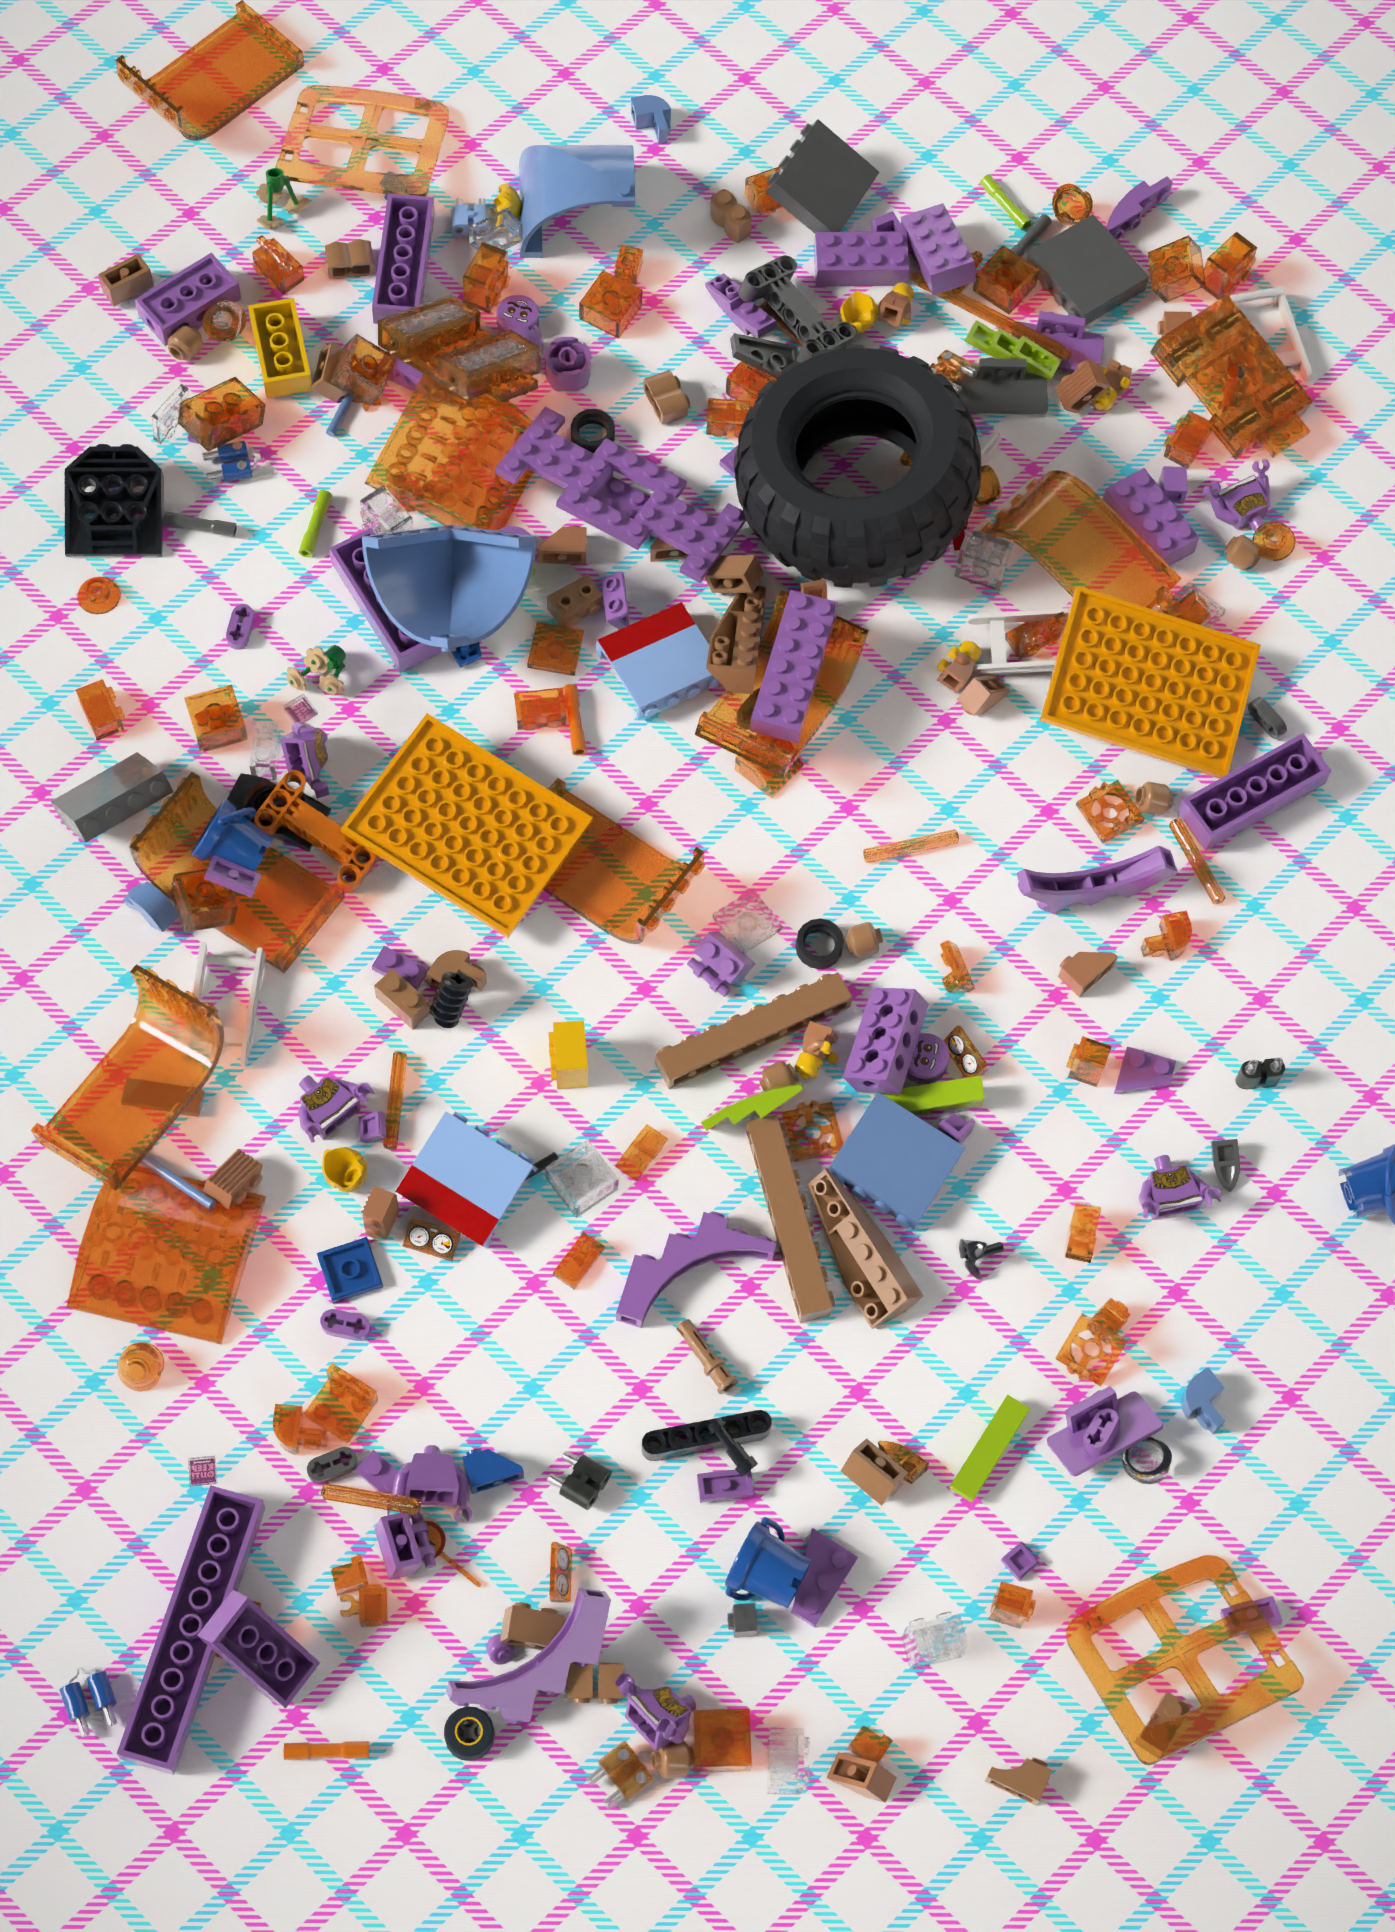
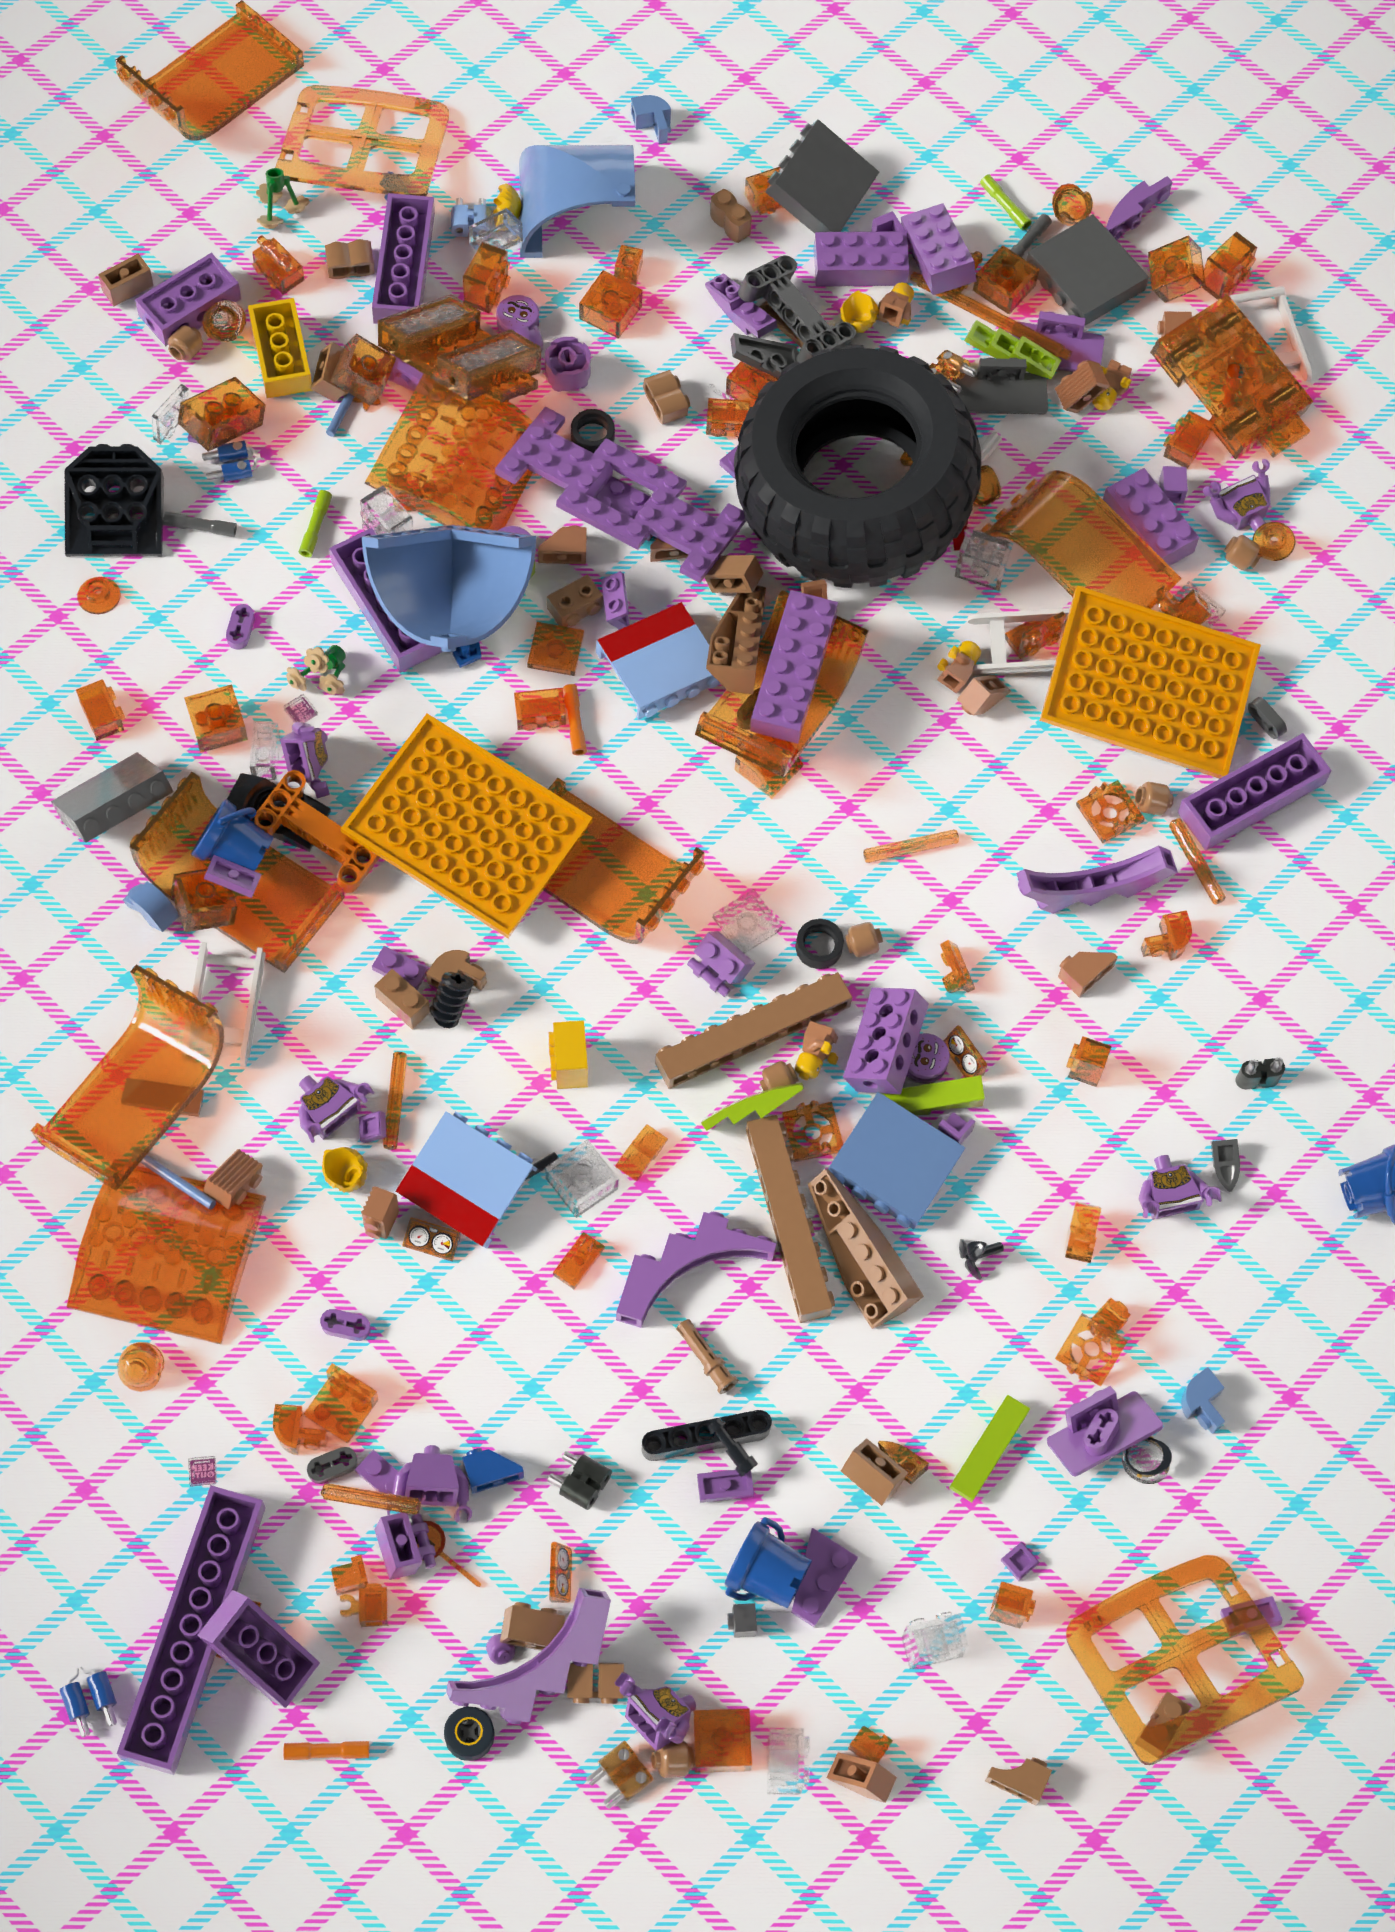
(349, 1270): blue tile -> none
(1143, 1071): medium lavender wing -> none

